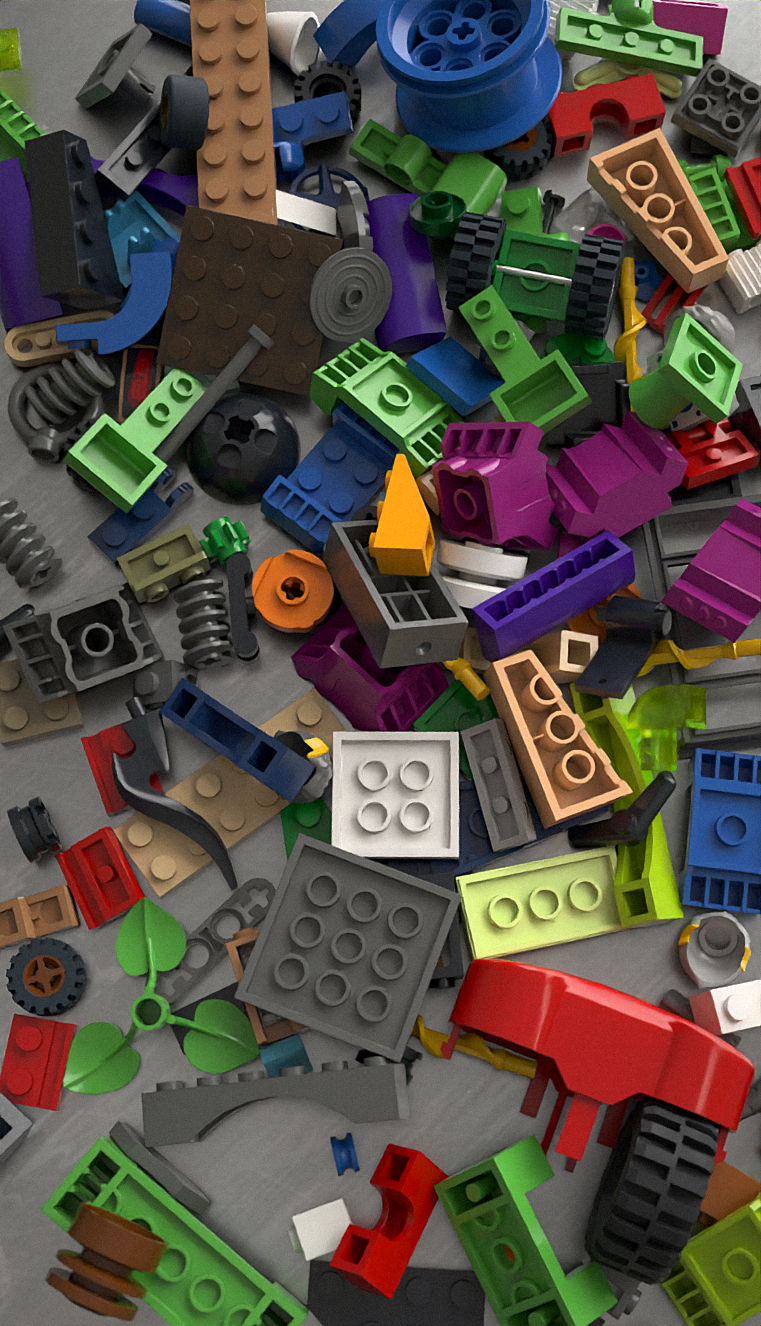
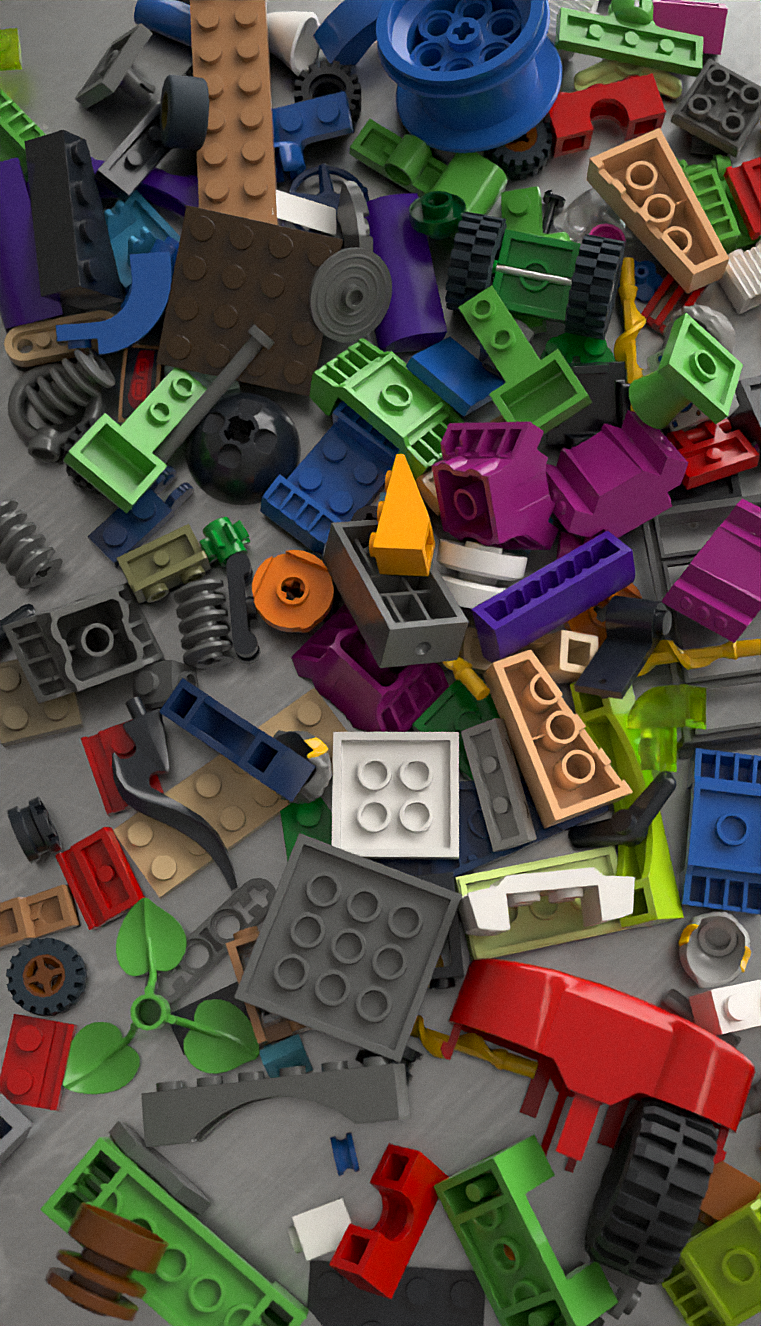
(601, 898): none -> white plate

